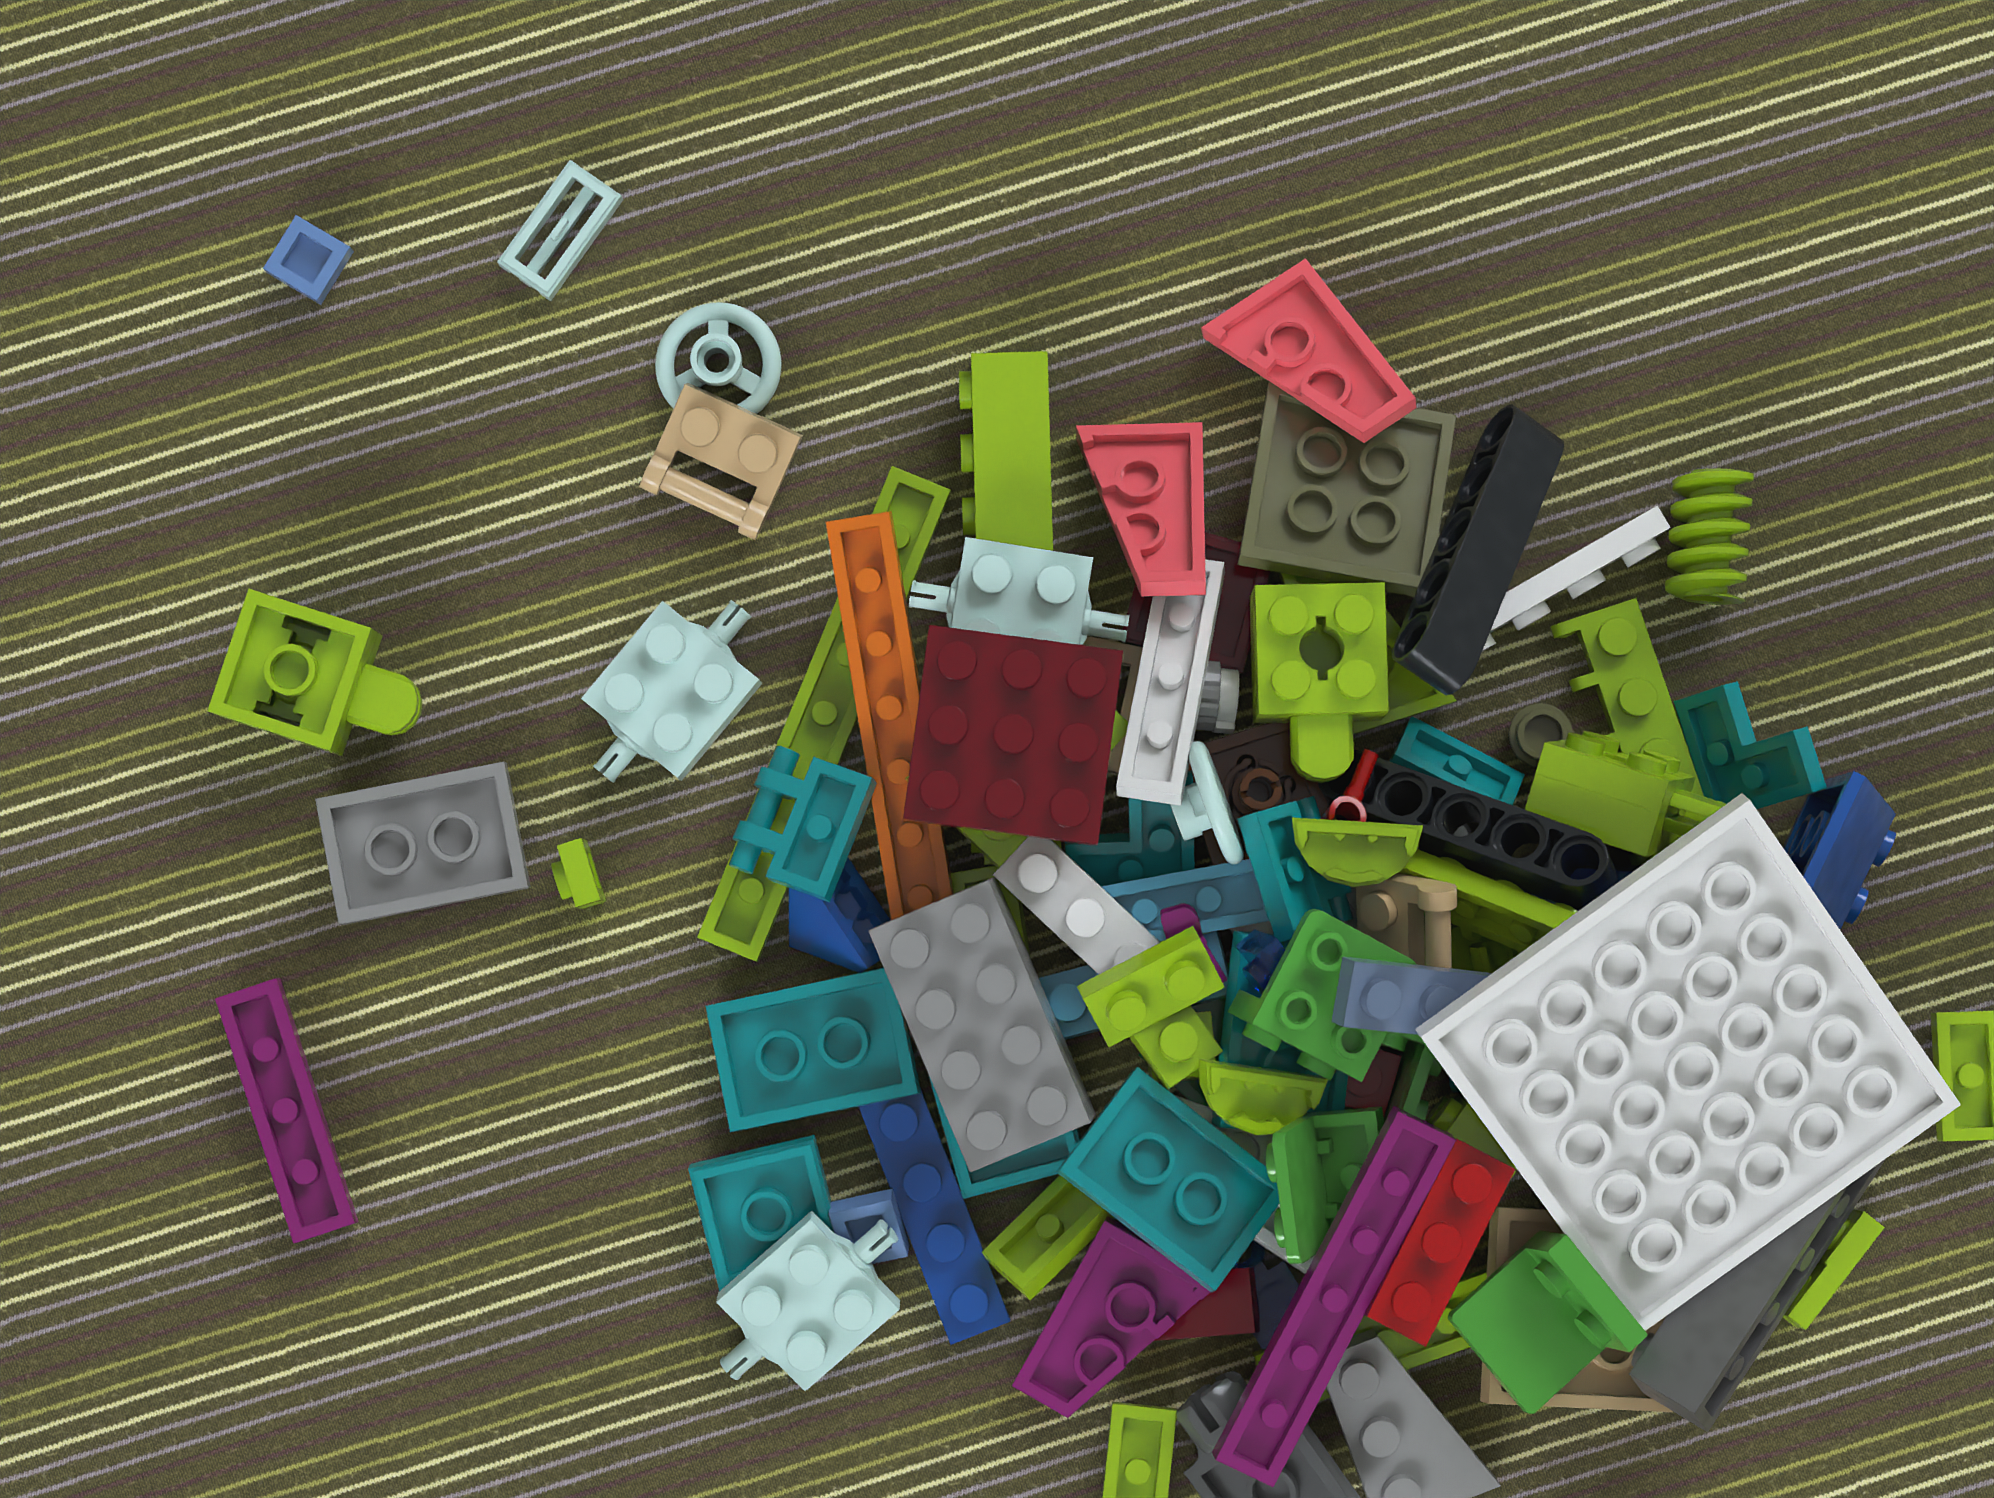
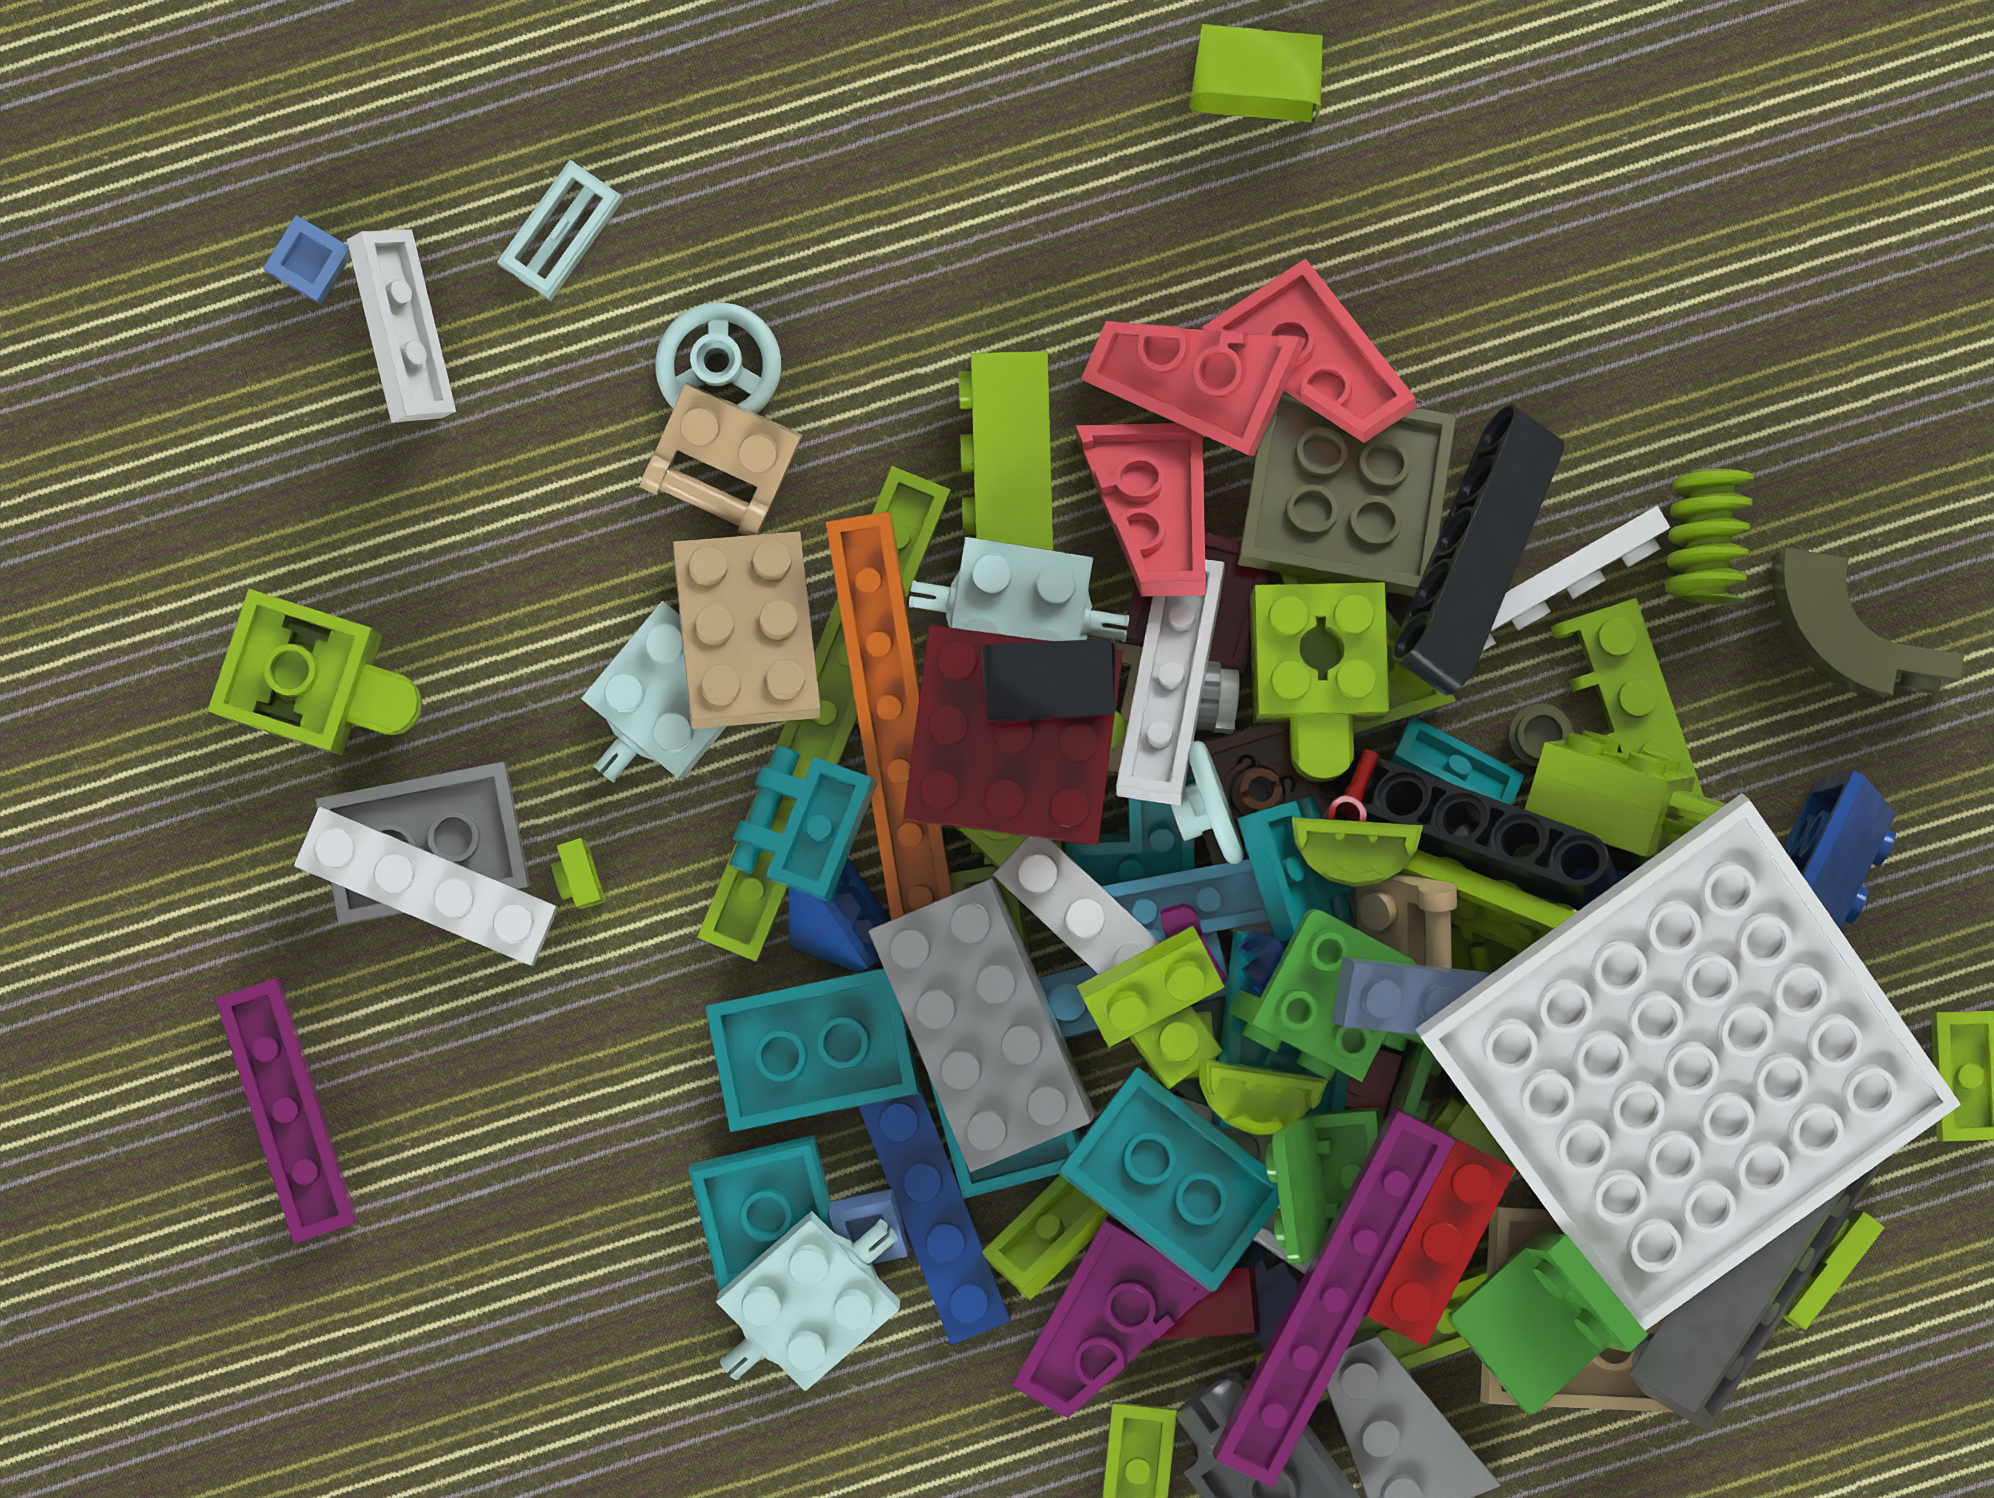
(401, 325): none -> white plate
(426, 886): none -> white plate
(746, 630): none -> tan plate
(1049, 679): none -> black piece
(1198, 378): none -> coral wing
(1257, 73): none -> lime piece
(1733, 761): teal plate -> none
(1834, 641): none -> olive arch

